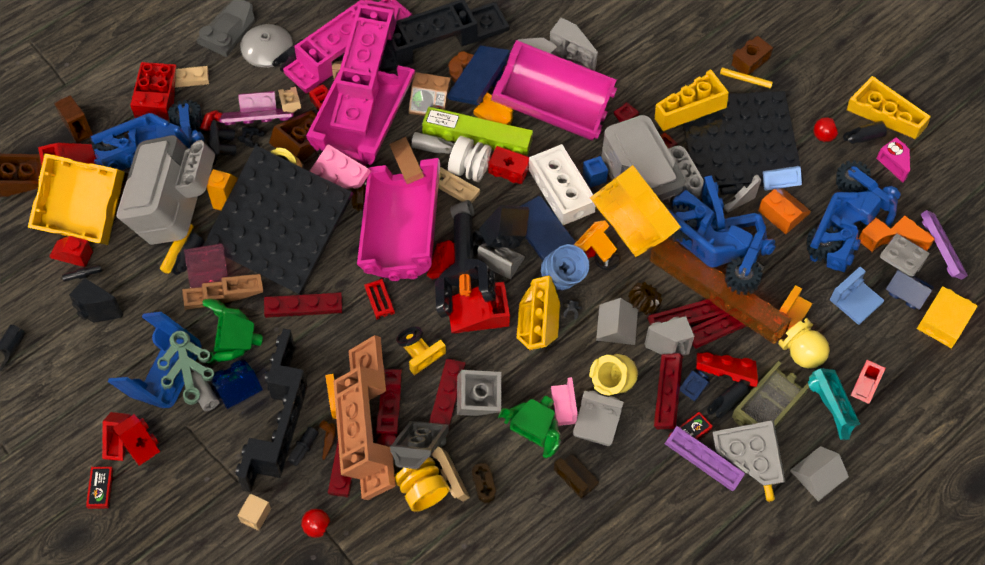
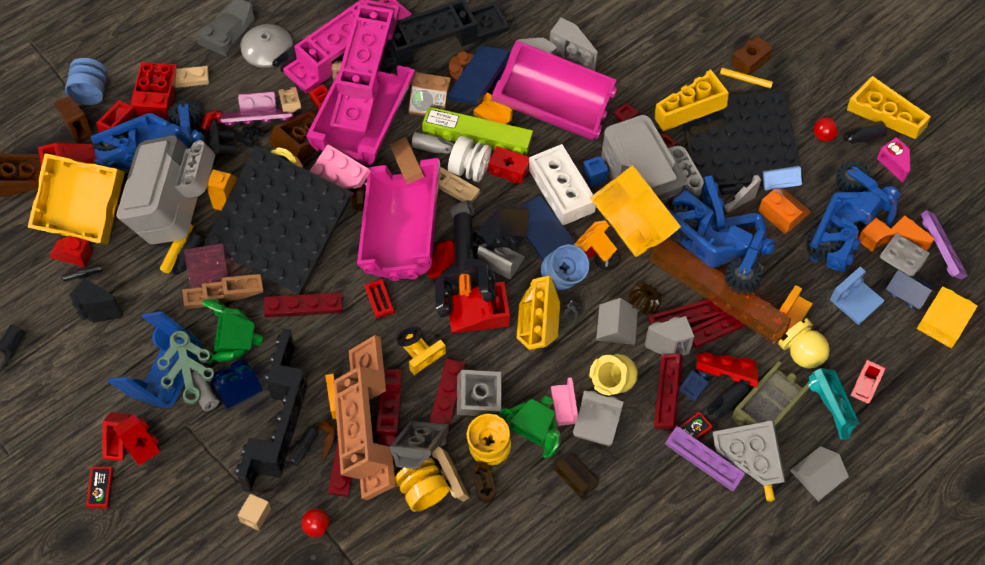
(86, 81): none -> medium blue wheel
(116, 115): none -> red slope
(487, 429): none -> yellow wheel

